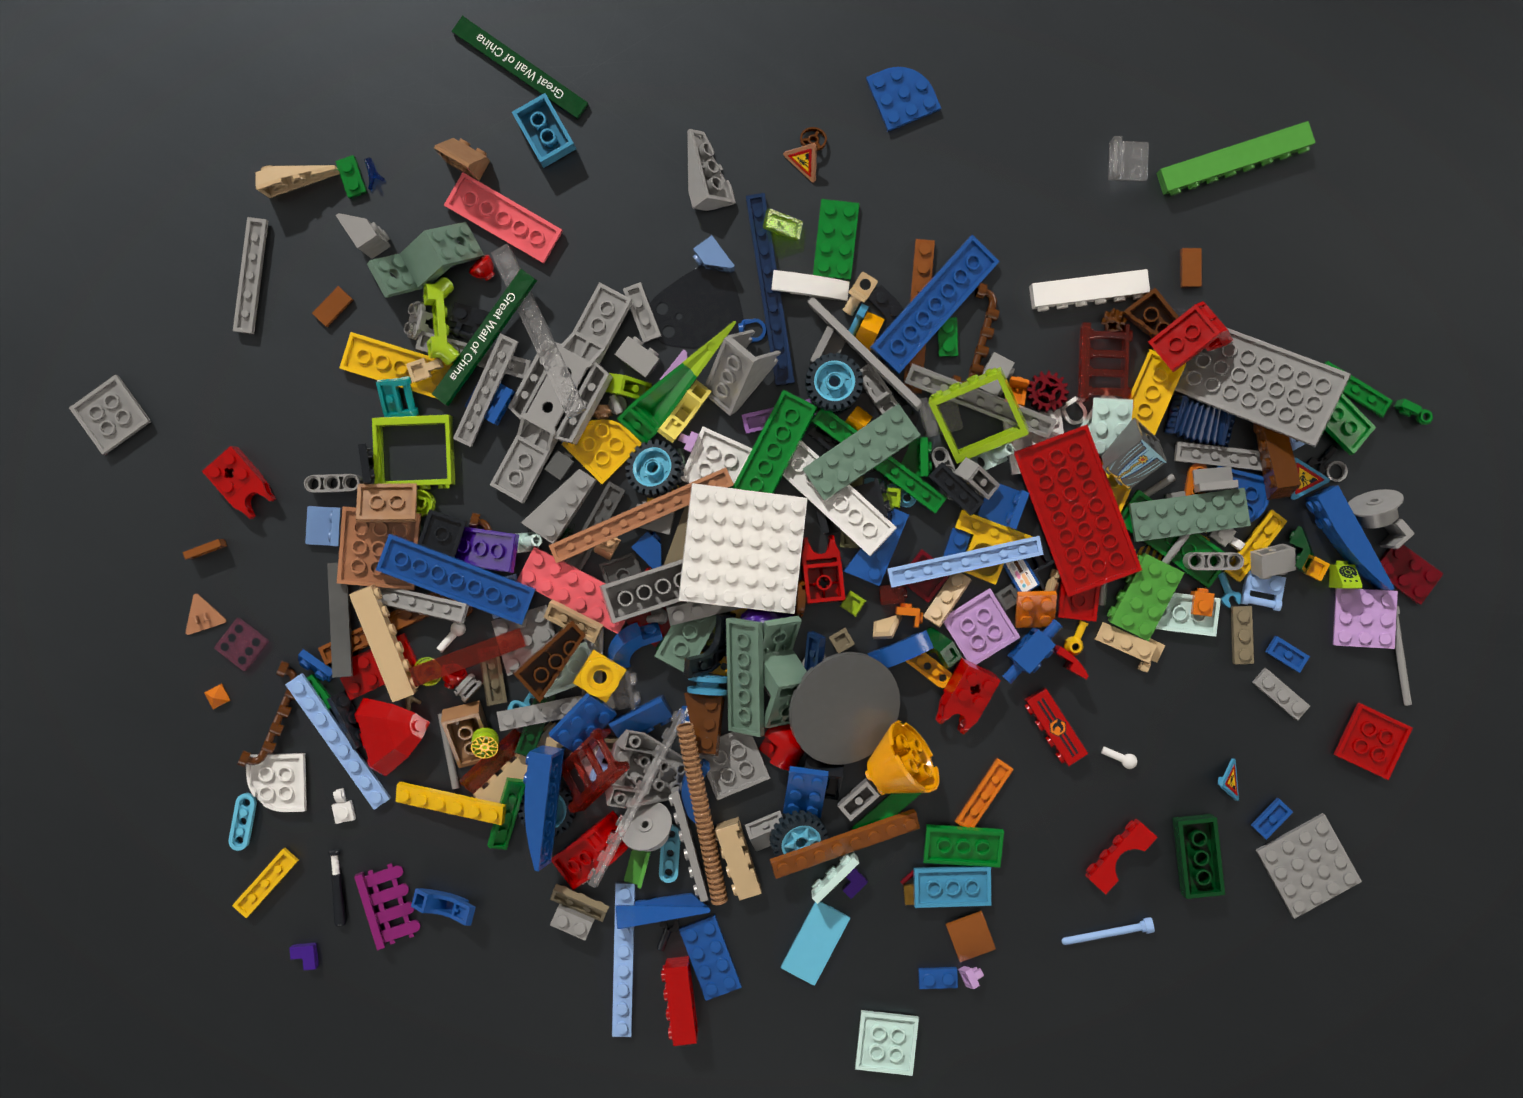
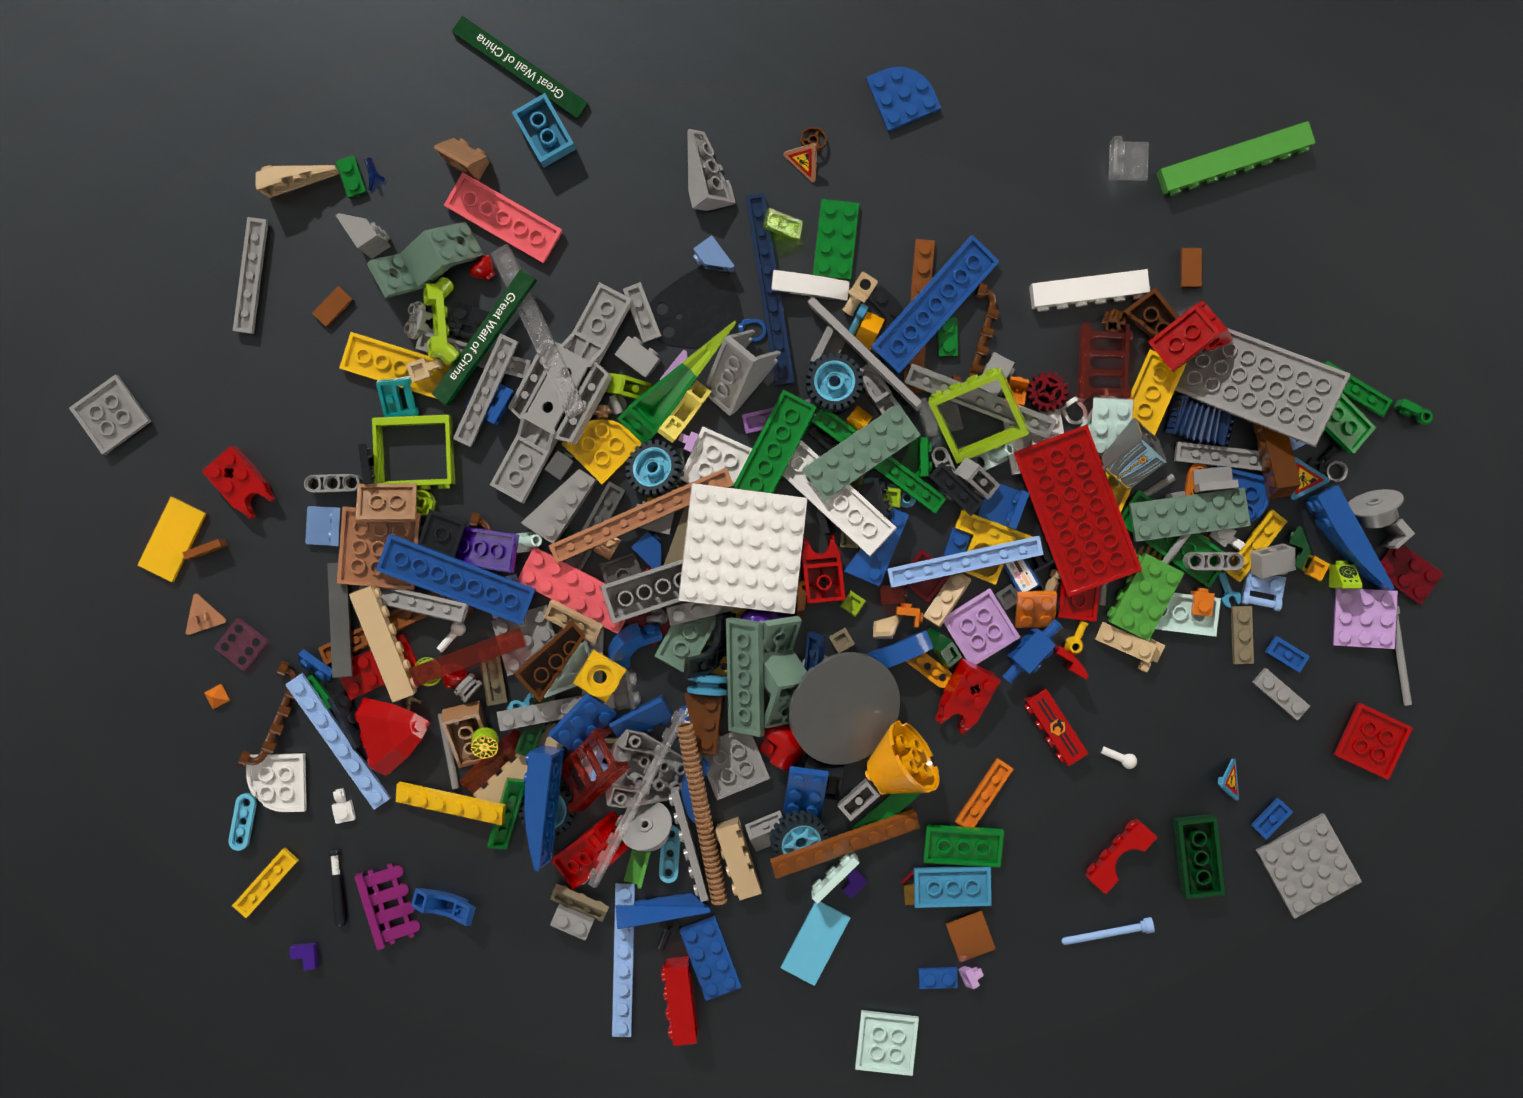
(172, 537): none -> yellow tile

